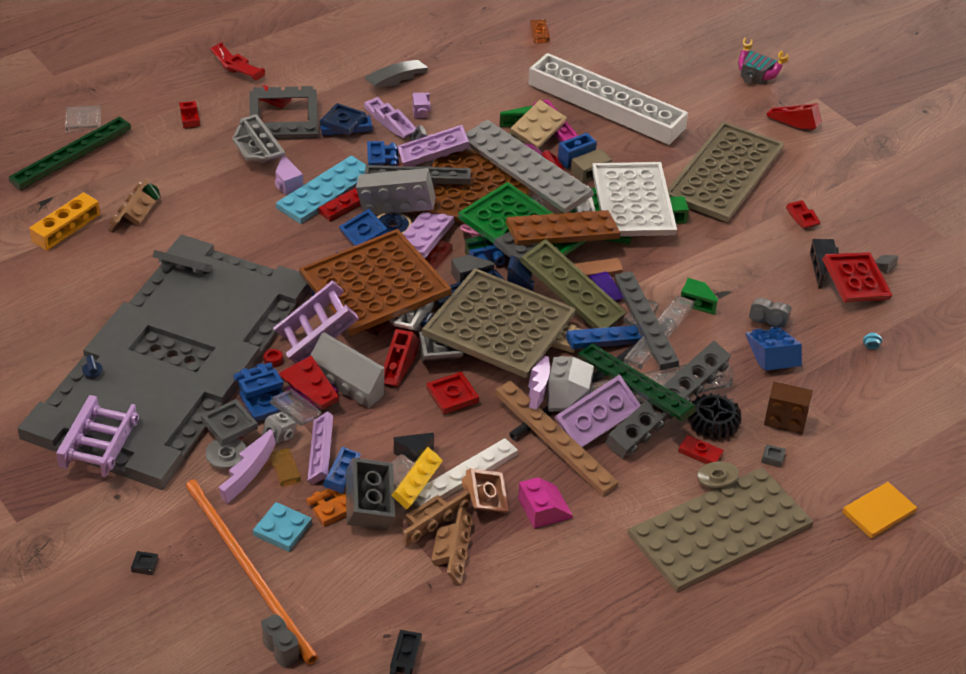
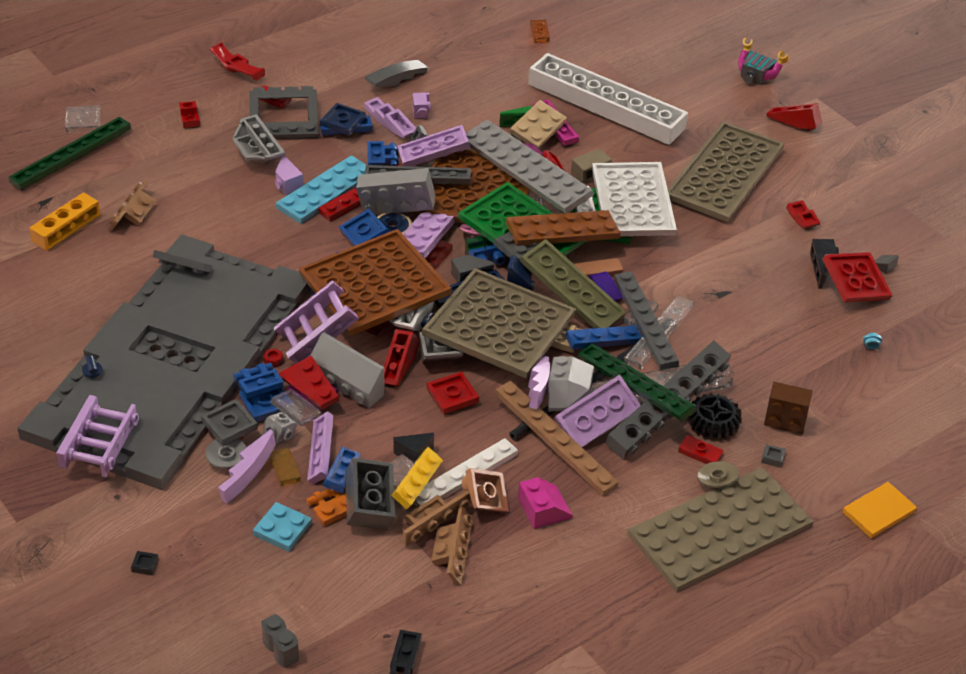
(152, 191): dark green plate -> none
(198, 494): orange piece -> none
(575, 147): blue brick -> none
(680, 209): green brick -> none
(702, 295): green slope -> none
(775, 314): dark grey brick -> none
(775, 348): blue slope -> none

